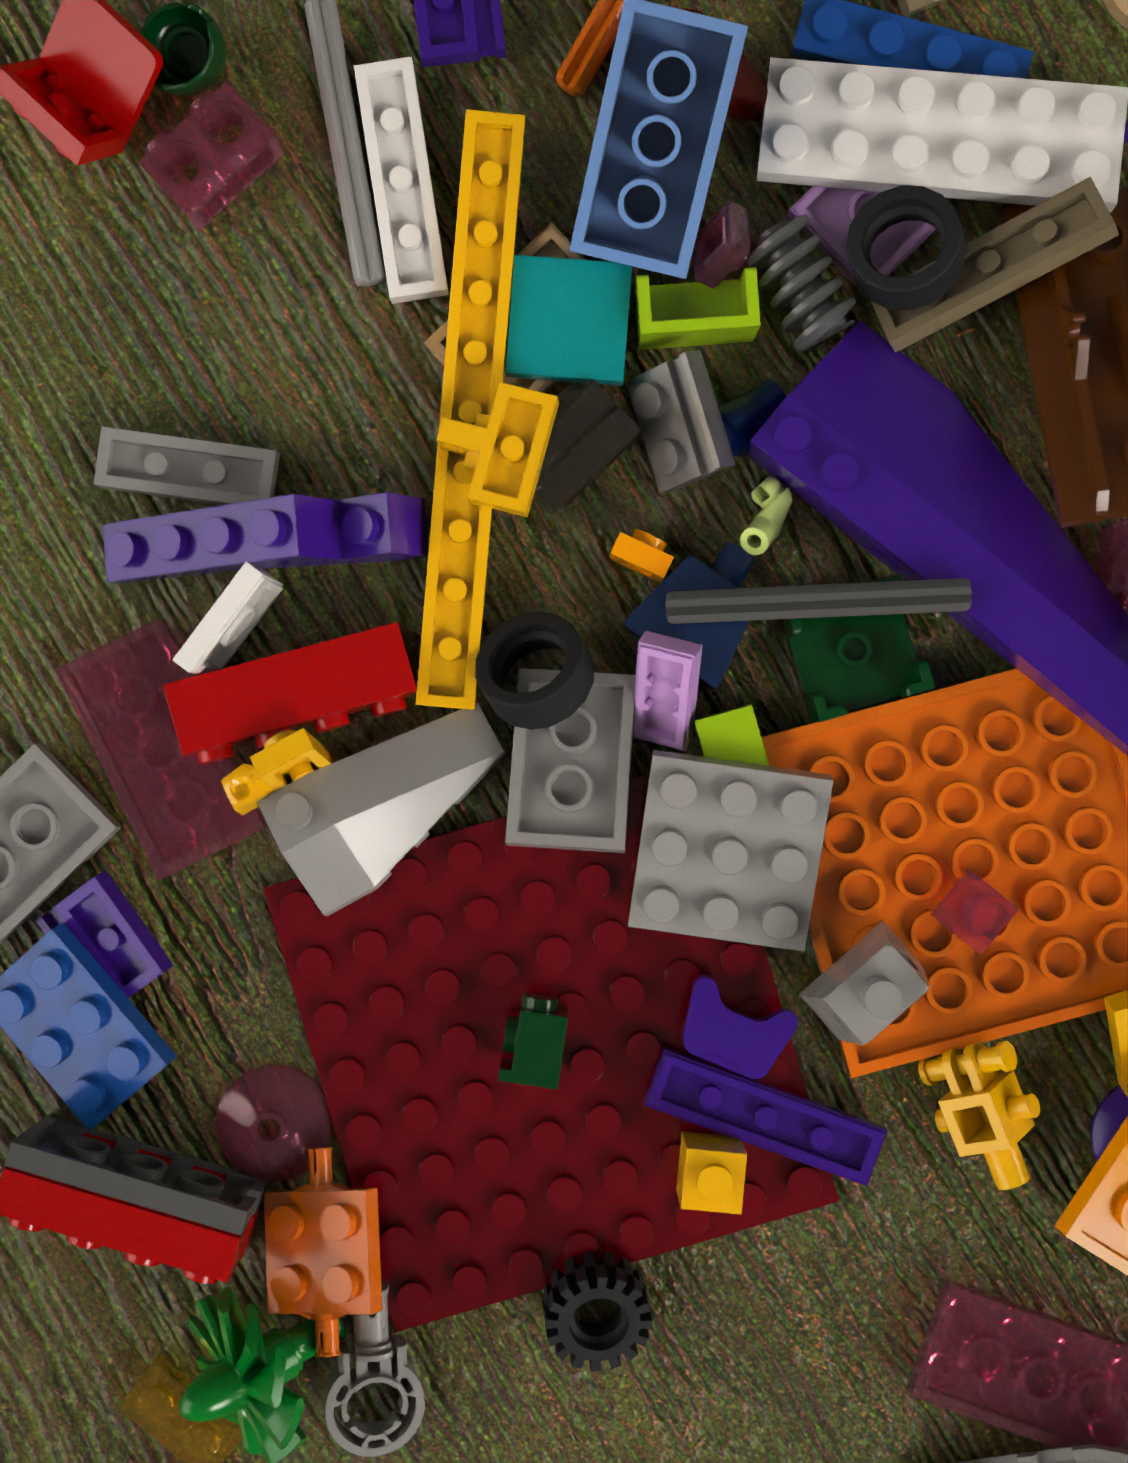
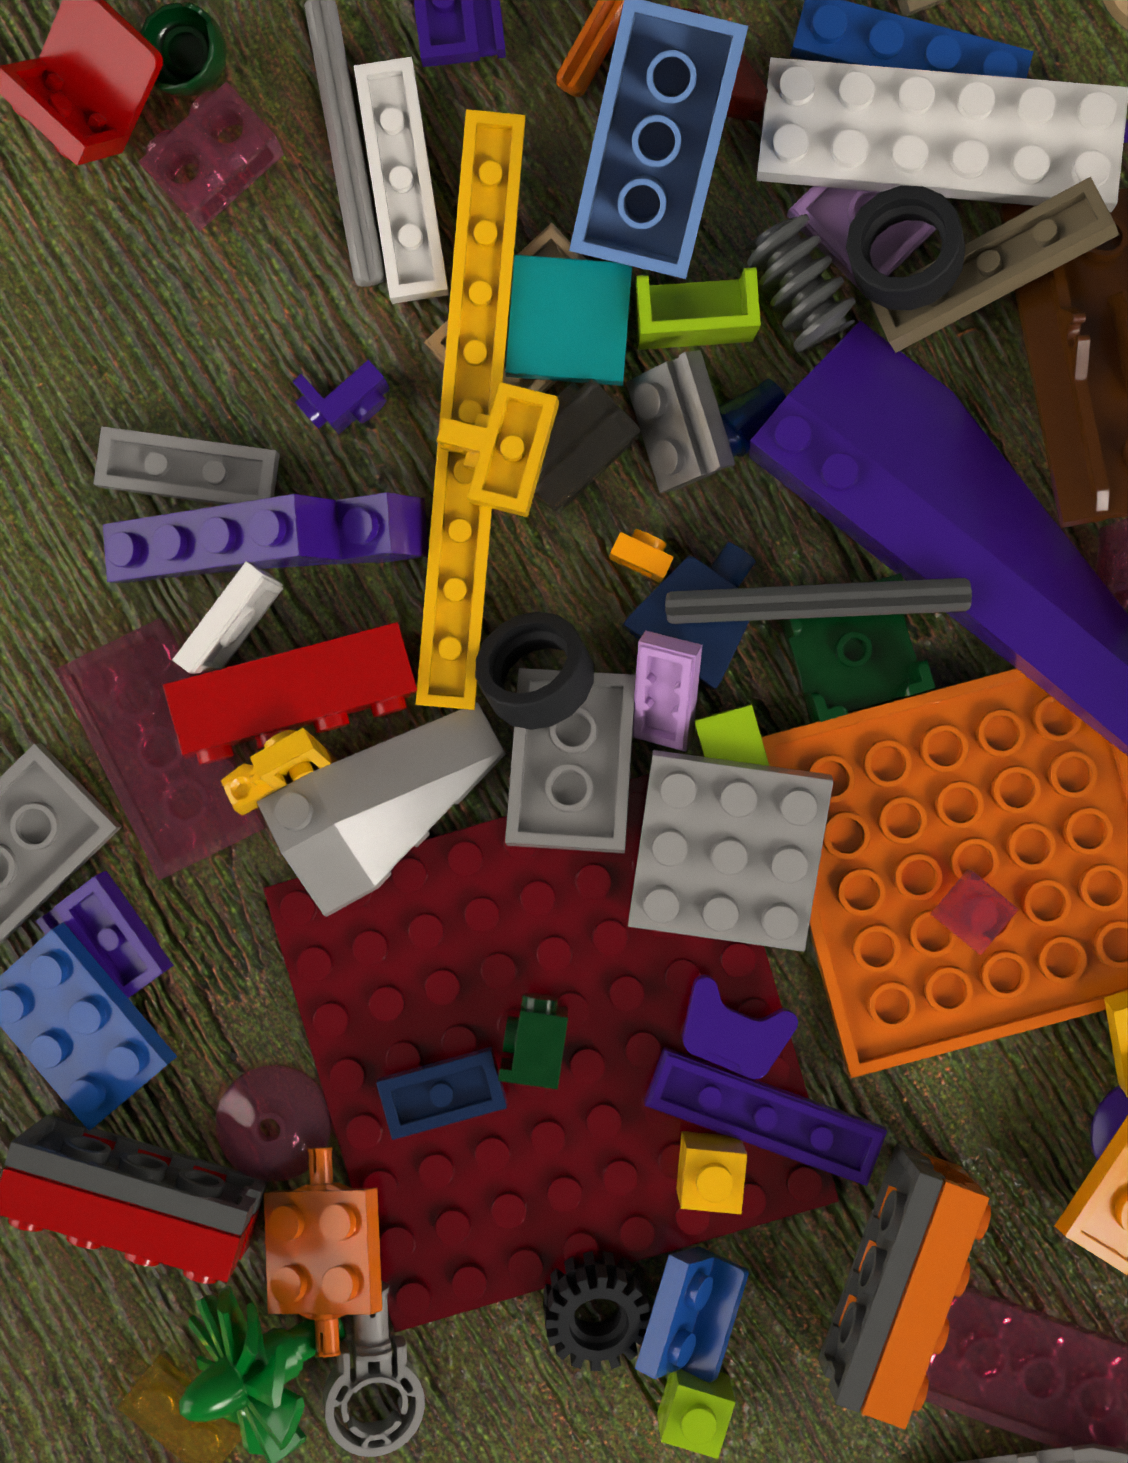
(353, 399): none -> dark purple bracket
(441, 1093): none -> dark blue plate
(692, 1315): none -> blue bracket
(696, 1412): none -> lime brick
(722, 245): clear pink plate -> none
(767, 524): yellowish green arm -> none
(867, 987): light grey torso -> none
(903, 1286): none -> piece
(984, 1107): yellow piece -> none

